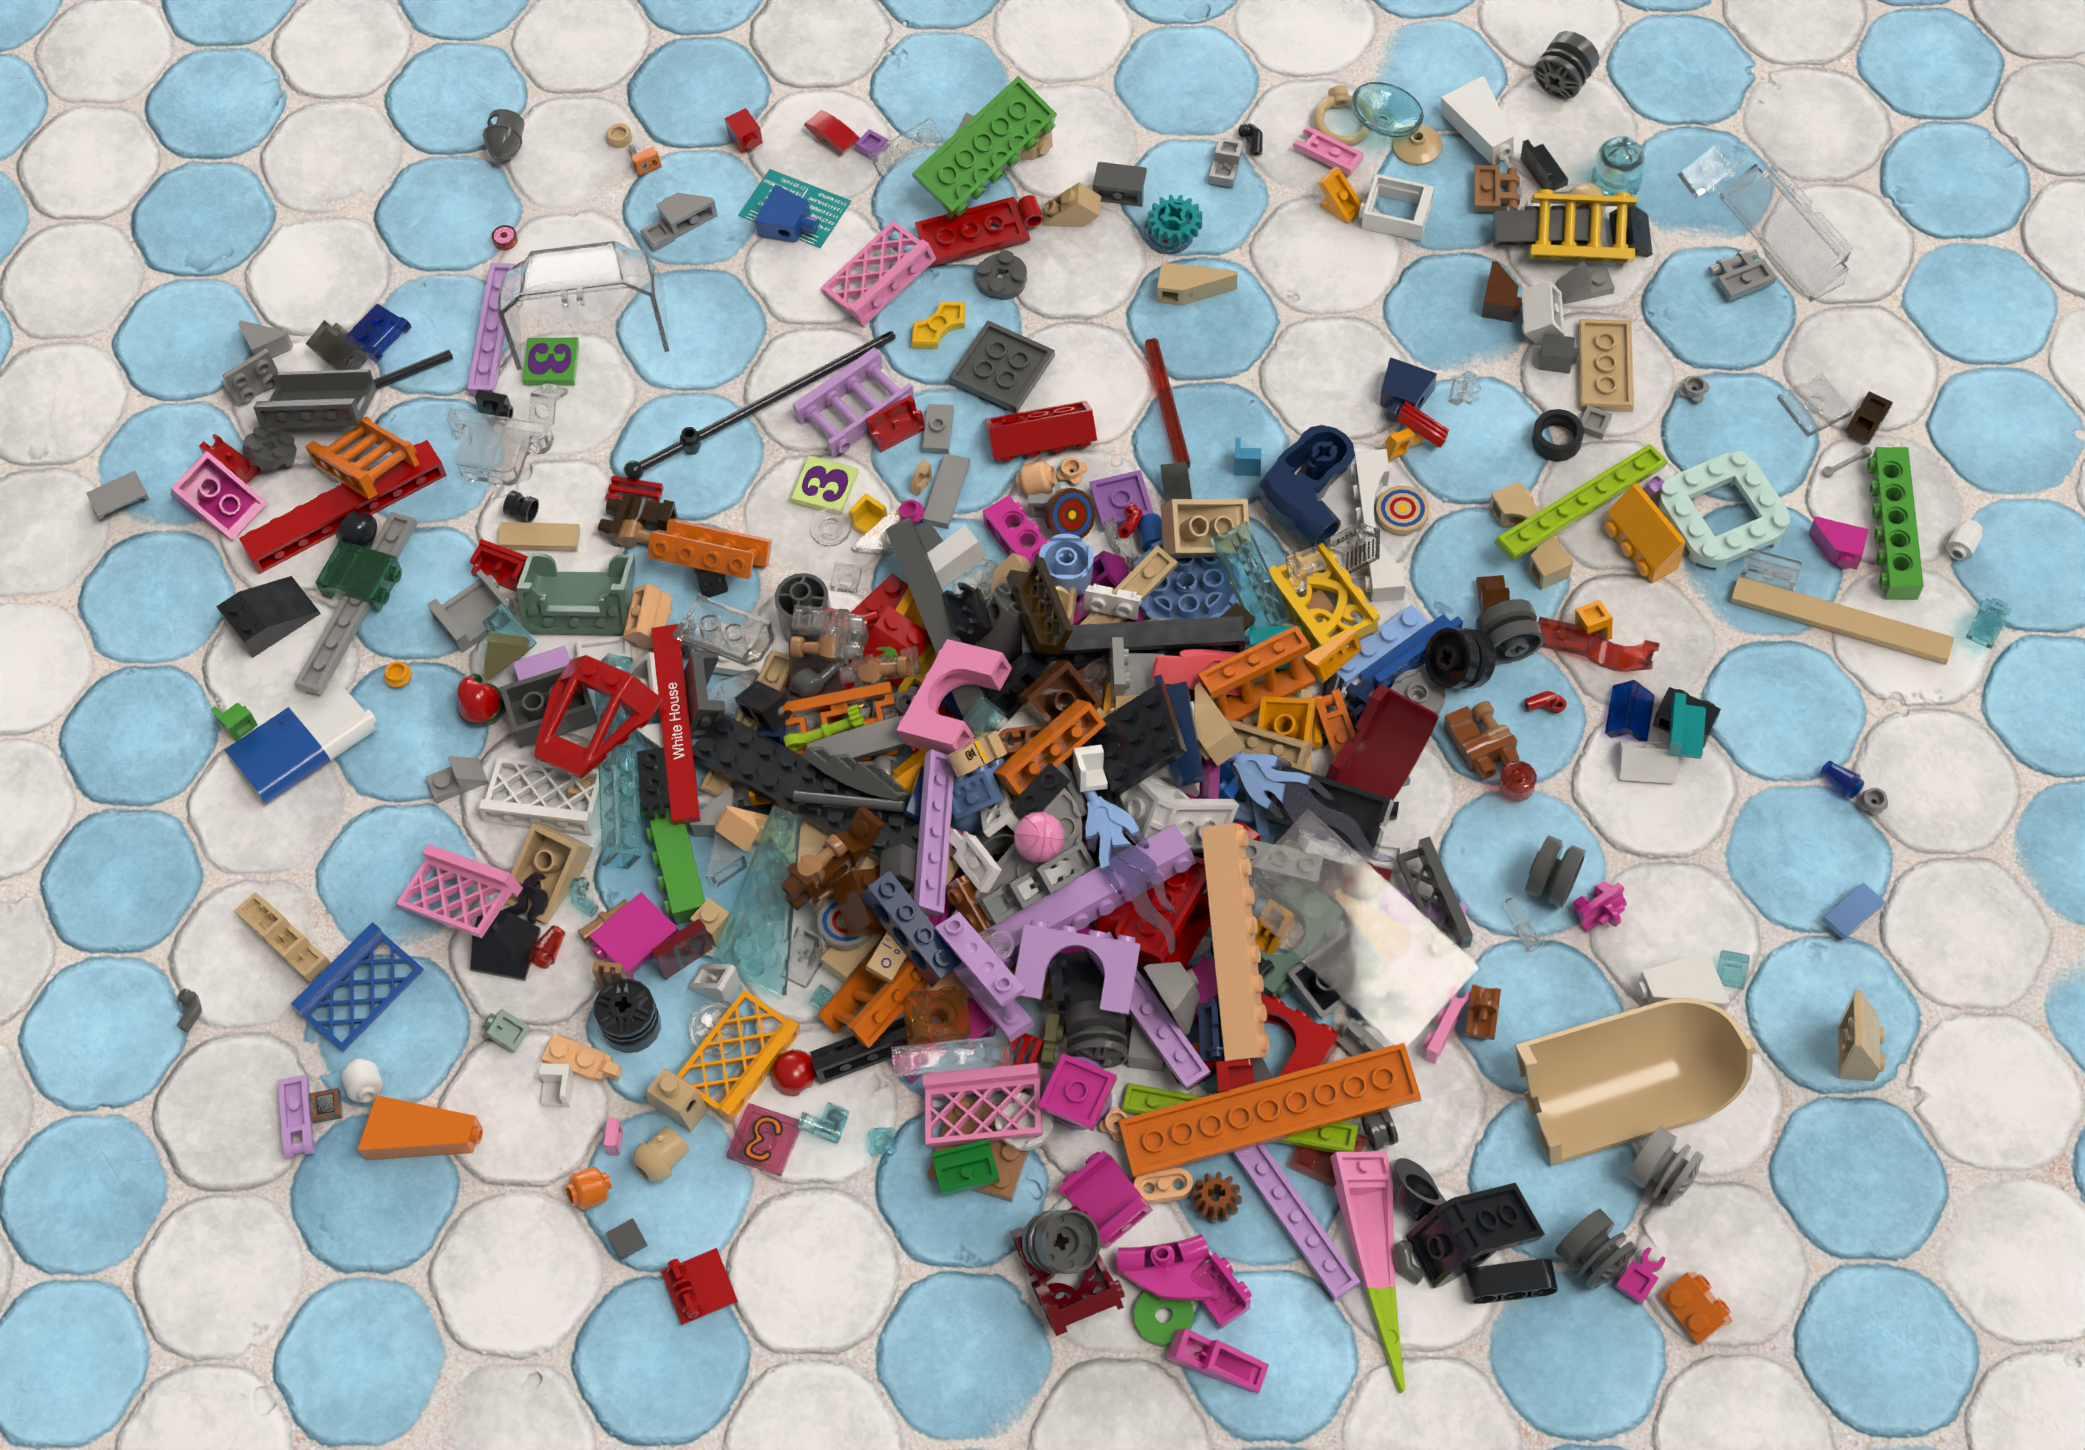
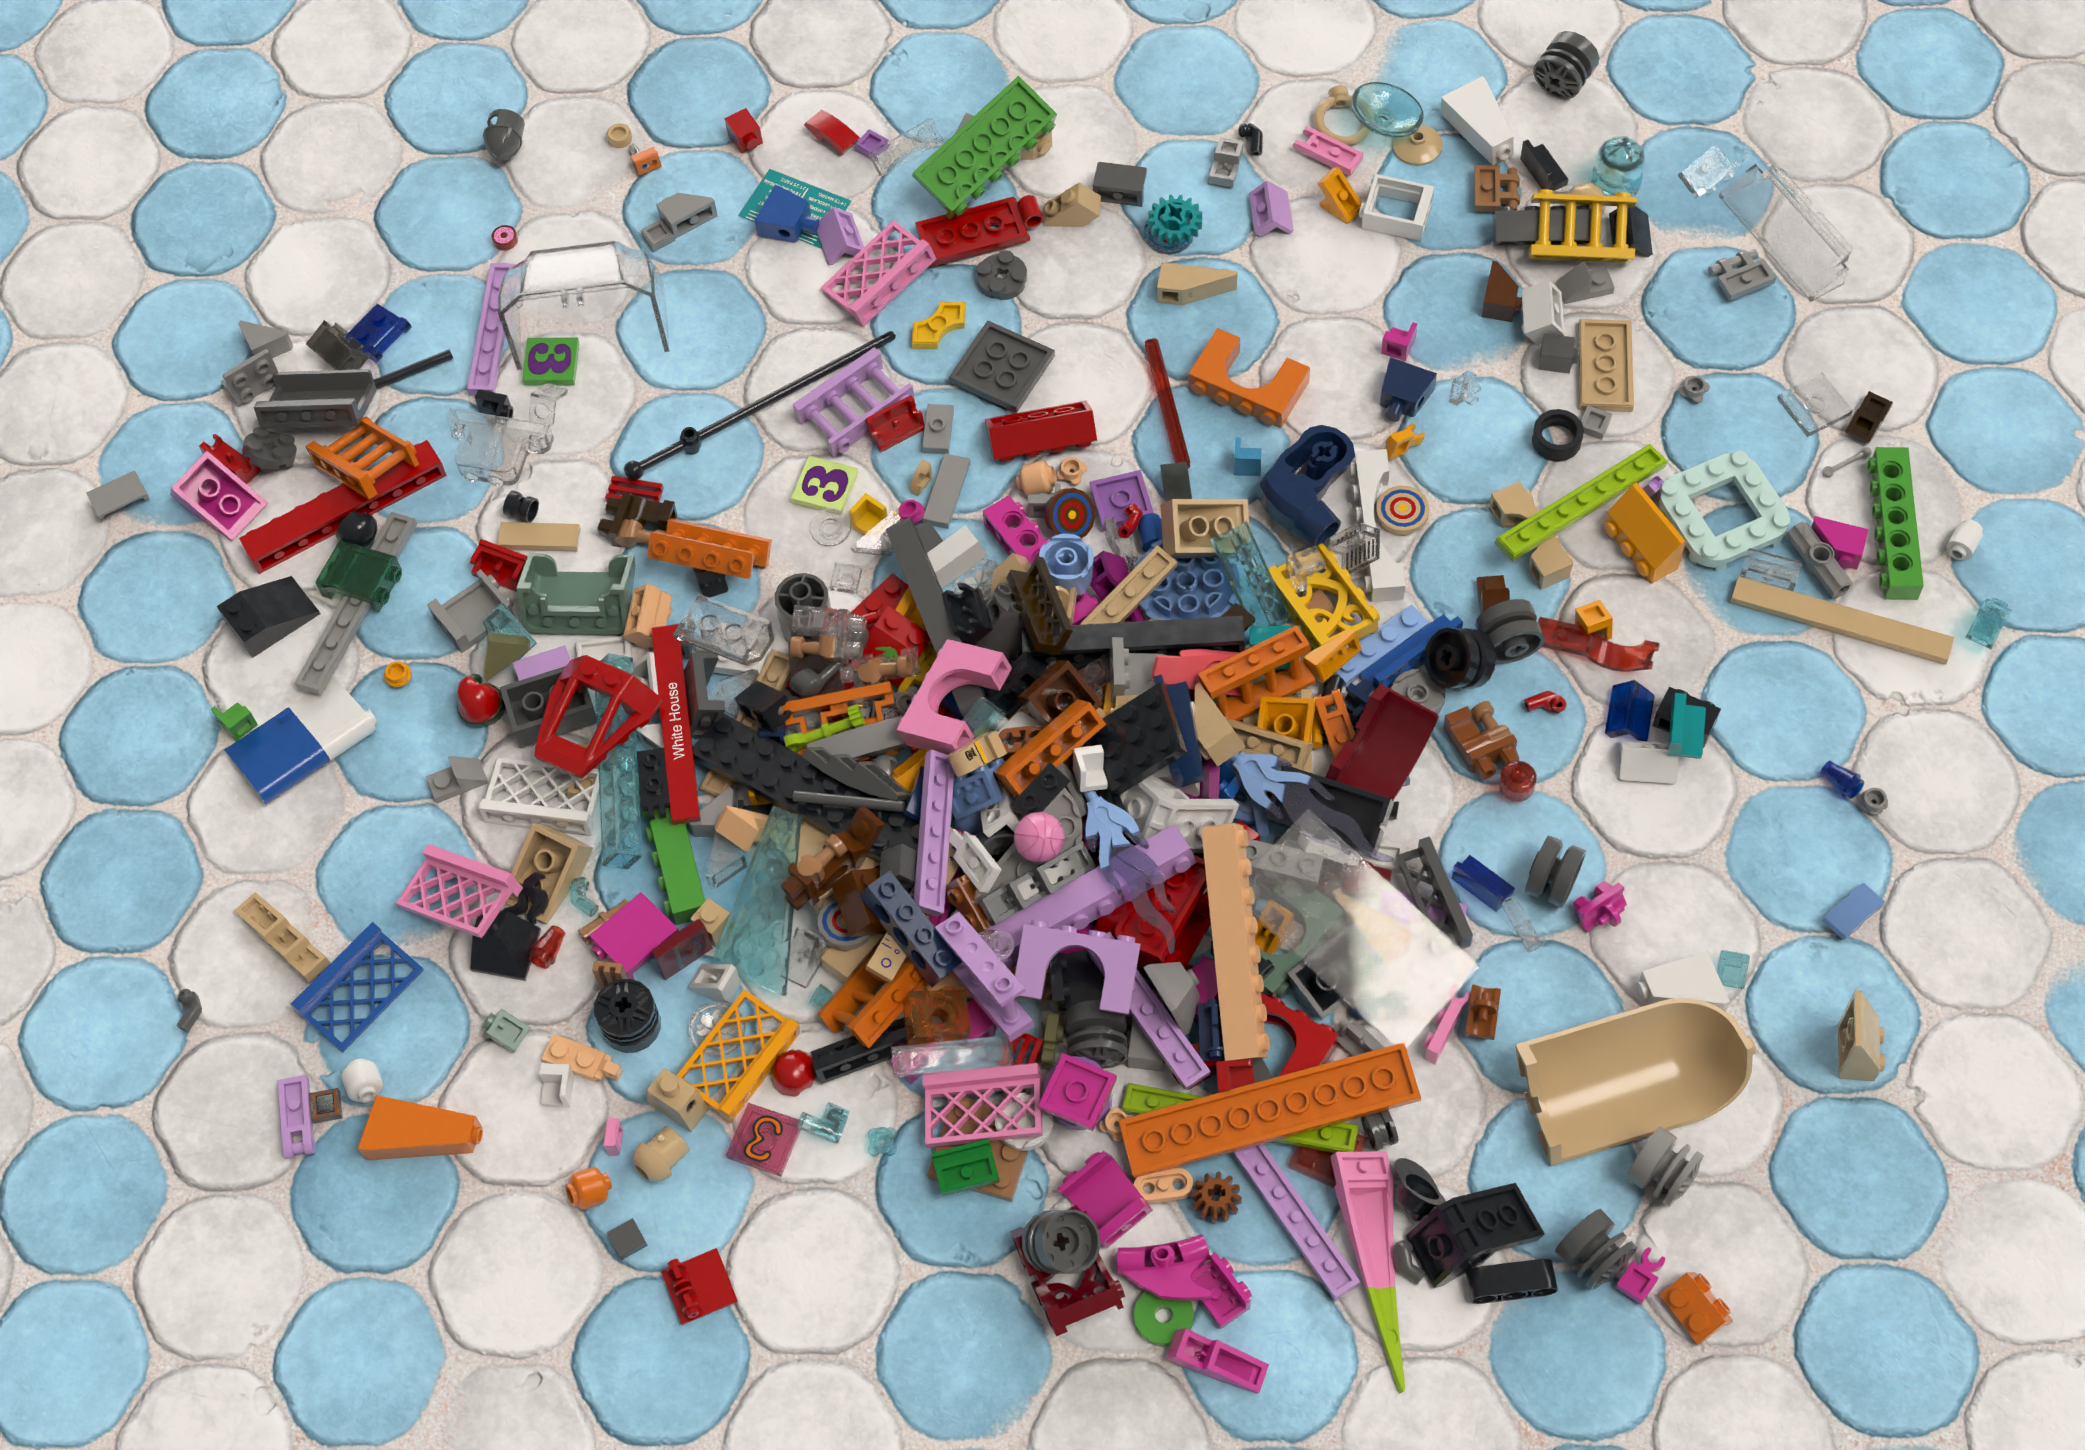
(839, 235): none -> lavender panel
(1101, 600): white hinge -> none
(1269, 403): none -> orange arch
(1270, 209): none -> lavender panel
(1399, 342): none -> dark pink panel
(1422, 424): red tile -> none
(1482, 882): none -> clear blue panel
(1828, 570): none -> light grey piece

